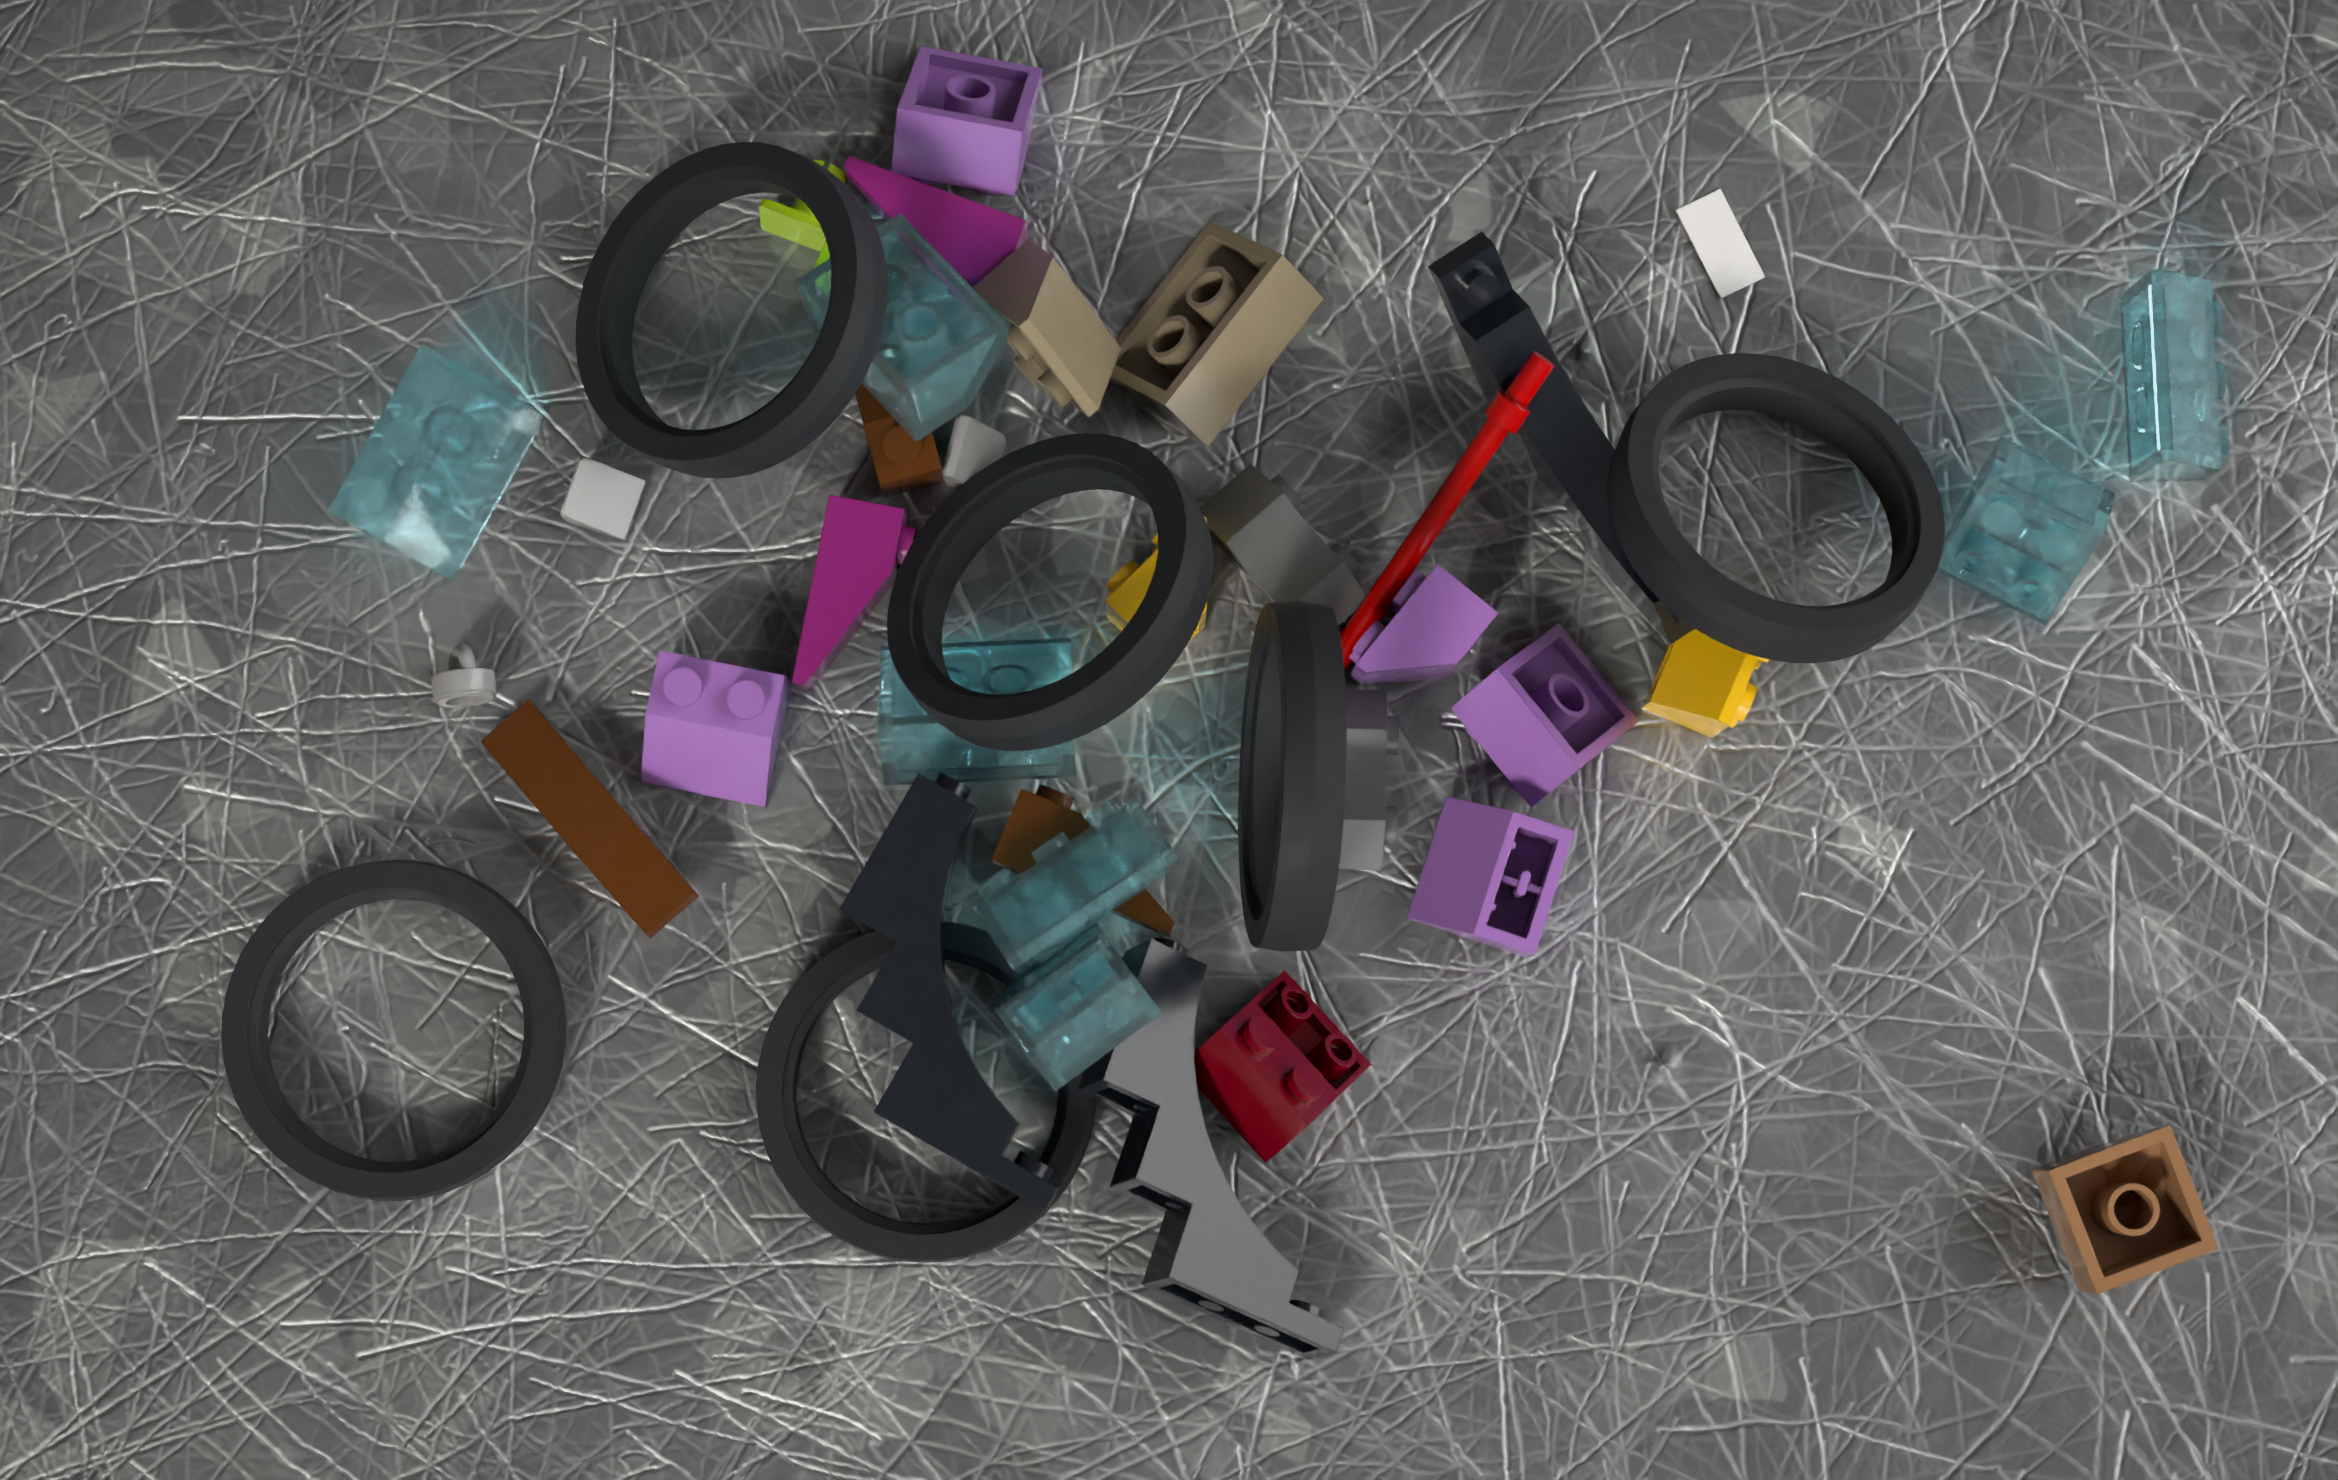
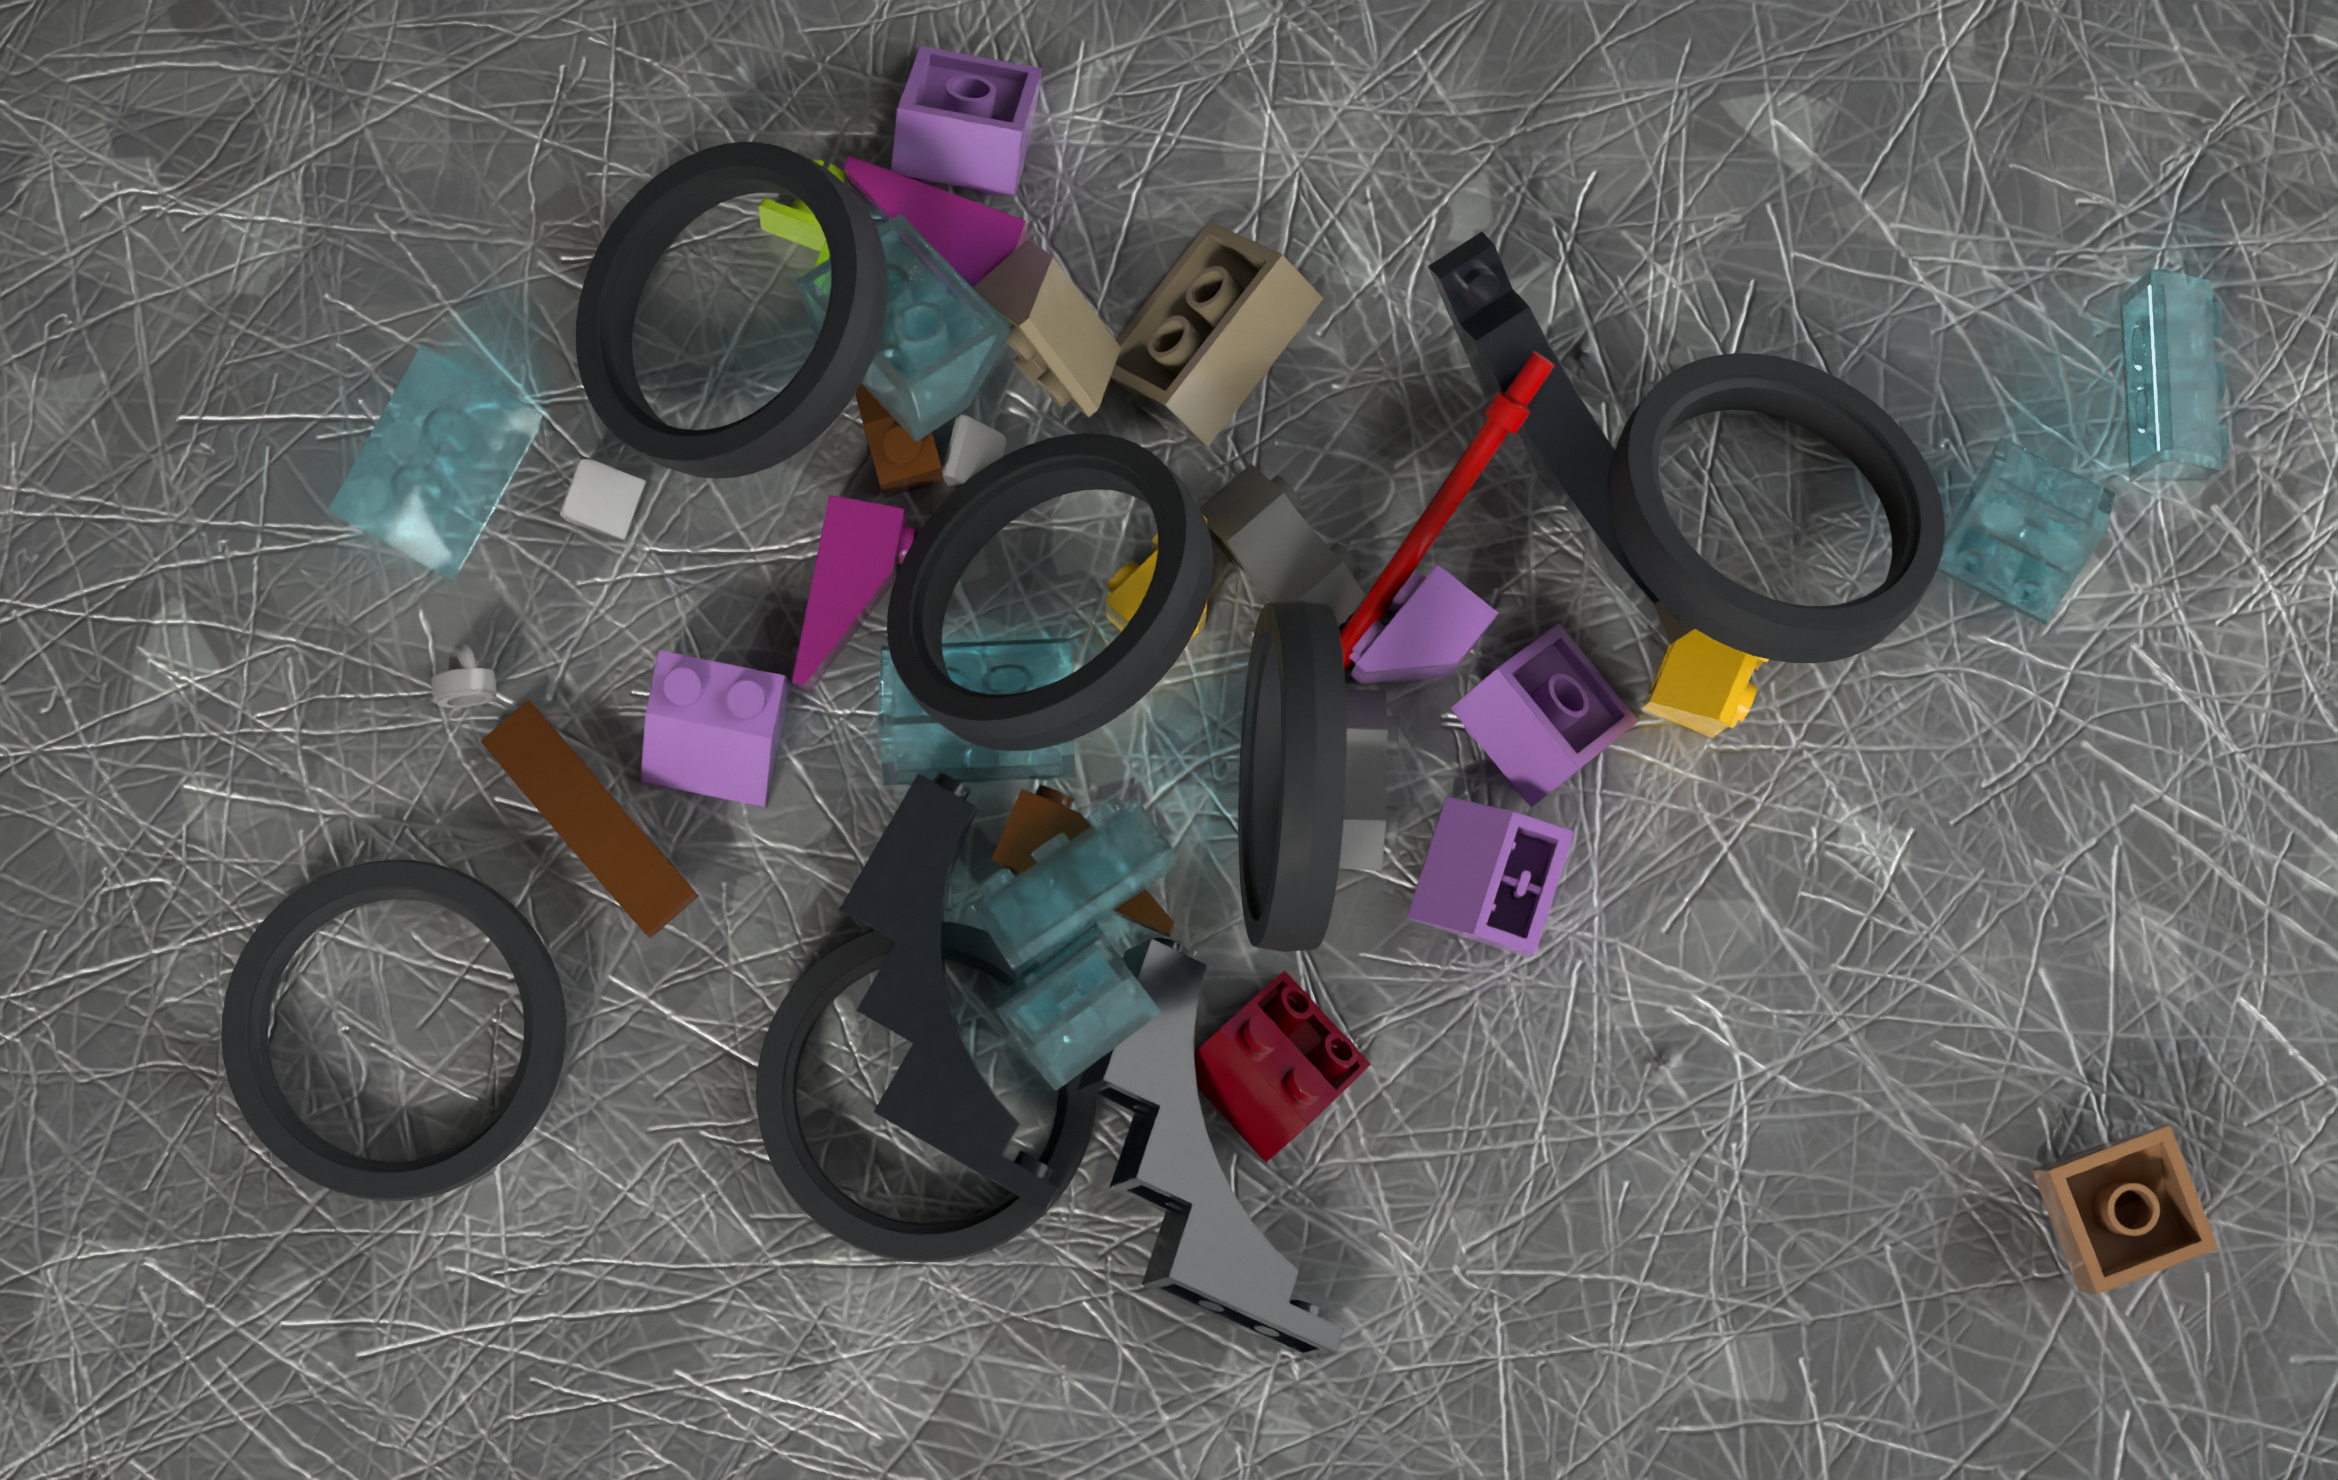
(1720, 243): white sticker -> none

